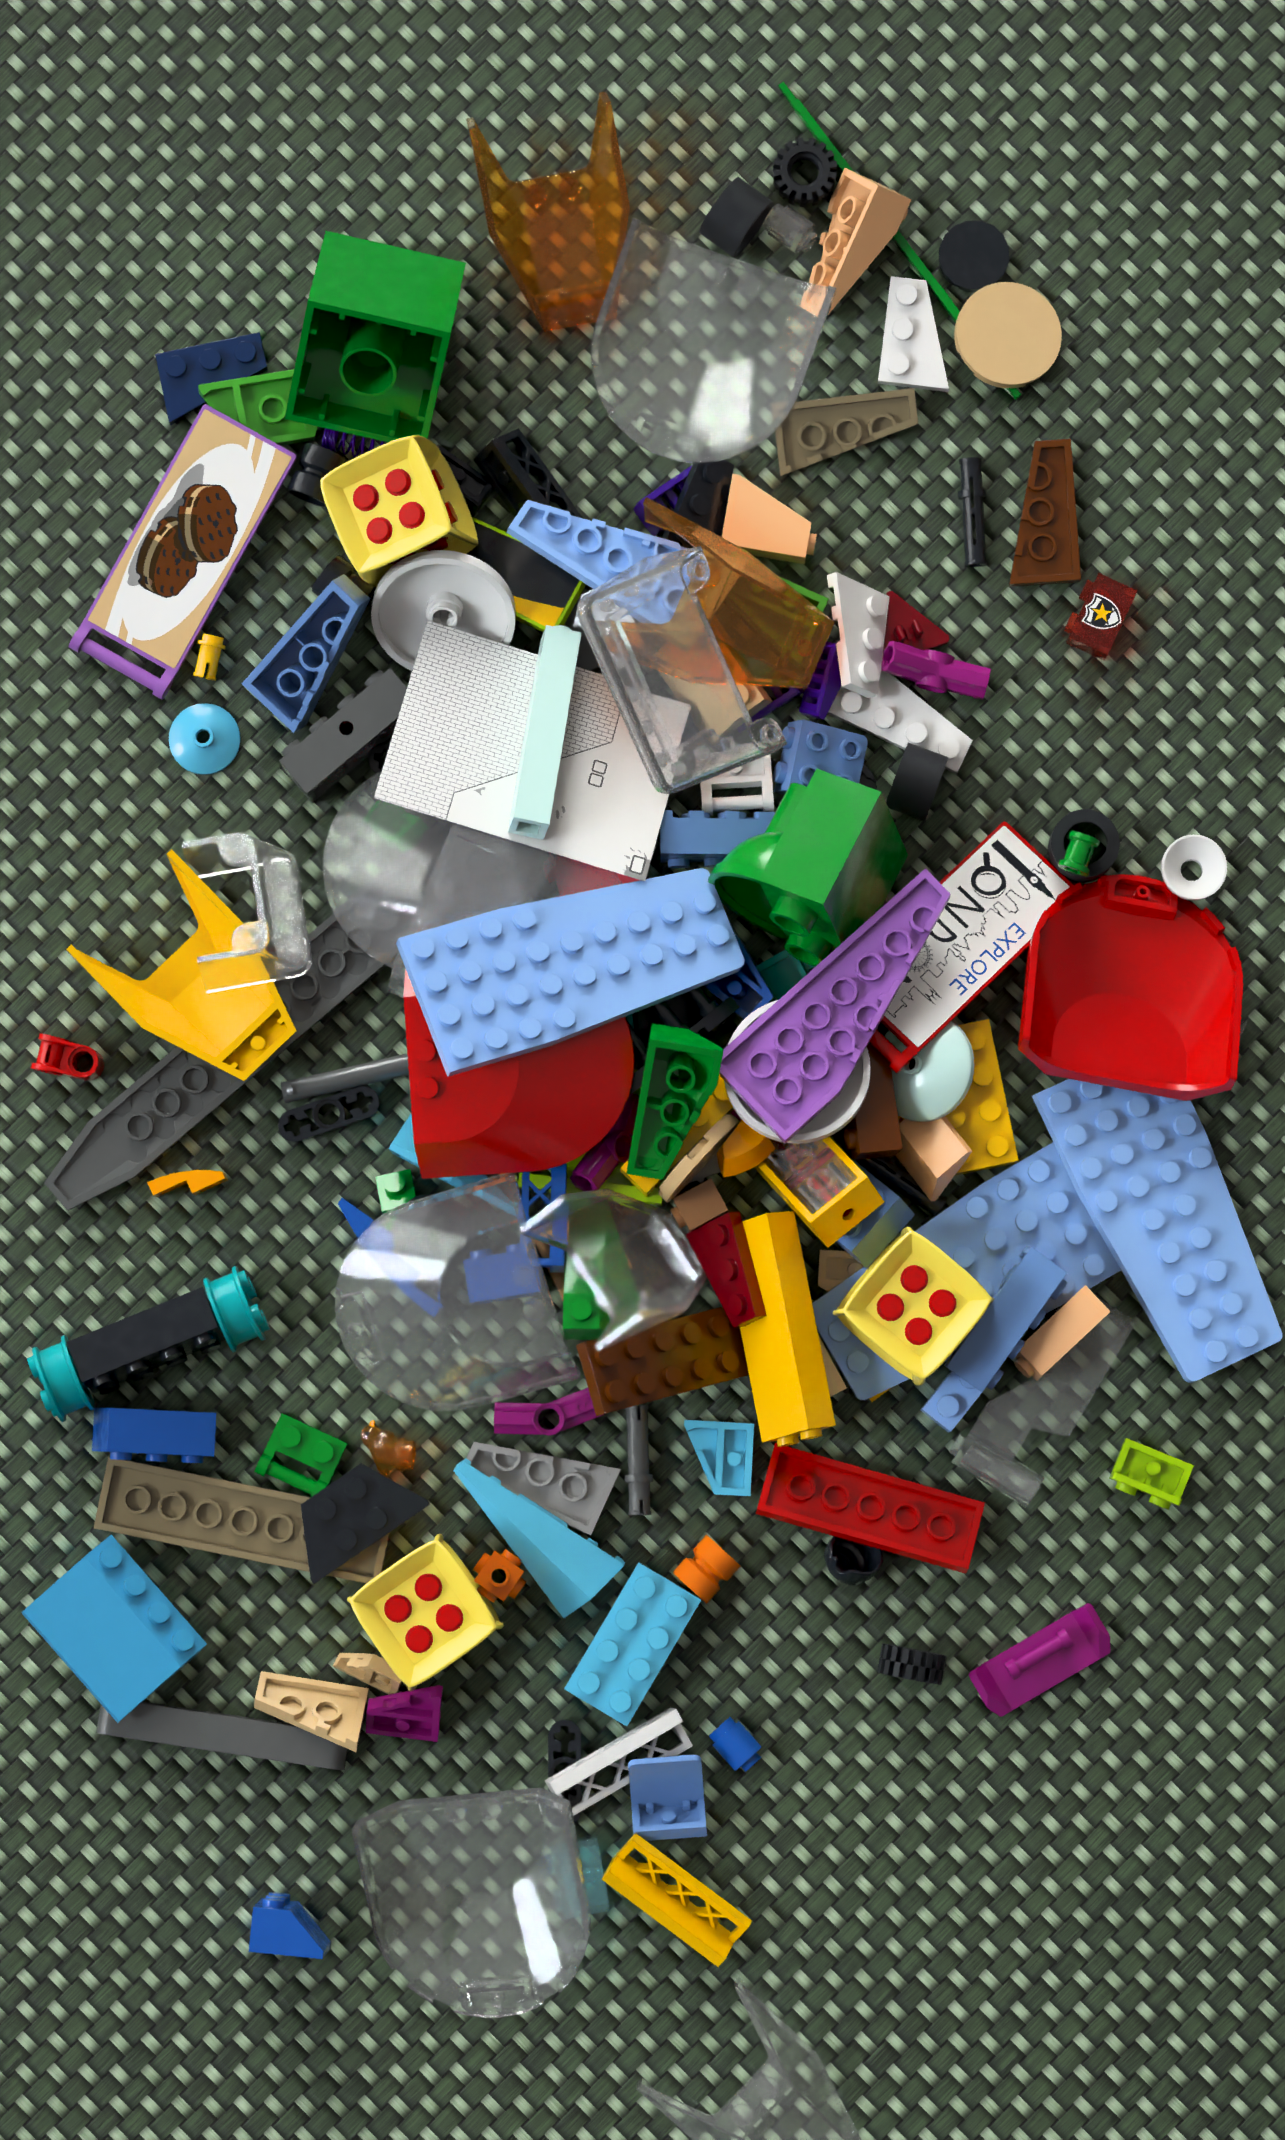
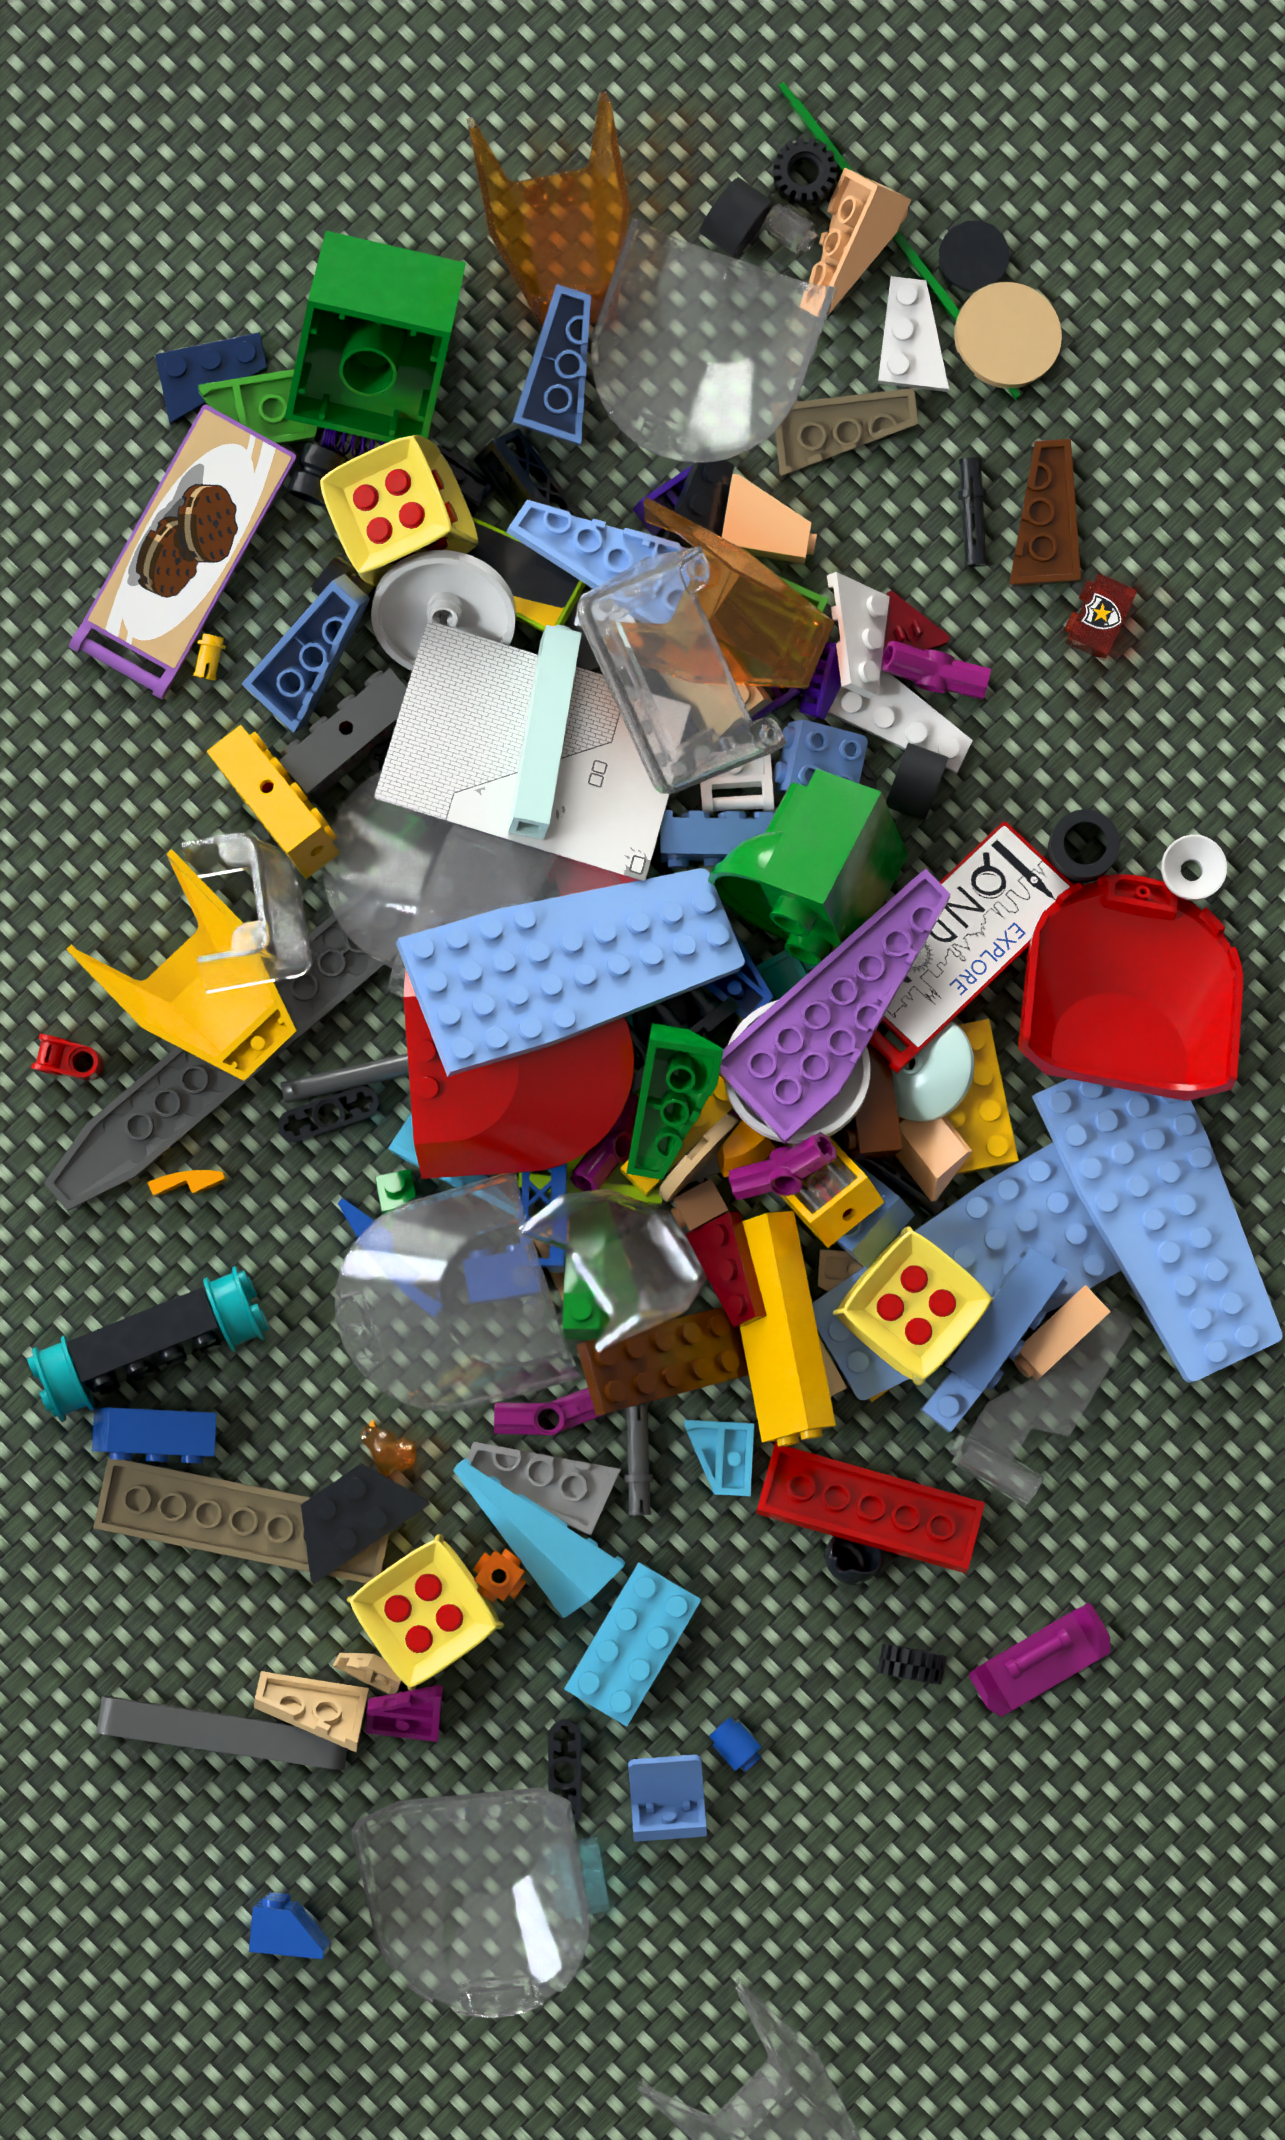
(114, 1628): dark azure slope -> none
(217, 751): medium azure dish -> none
(275, 800): none -> yellow brick
(305, 1445): green plate -> none
(556, 378): none -> medium blue wedge
(617, 1750): white fence -> none
(671, 1903): yellow fence -> none
(706, 1569): orange wheel -> none
(783, 1169): none -> magenta piece
(1078, 853): green bush -> none
(1151, 1473): lime bracket -> none

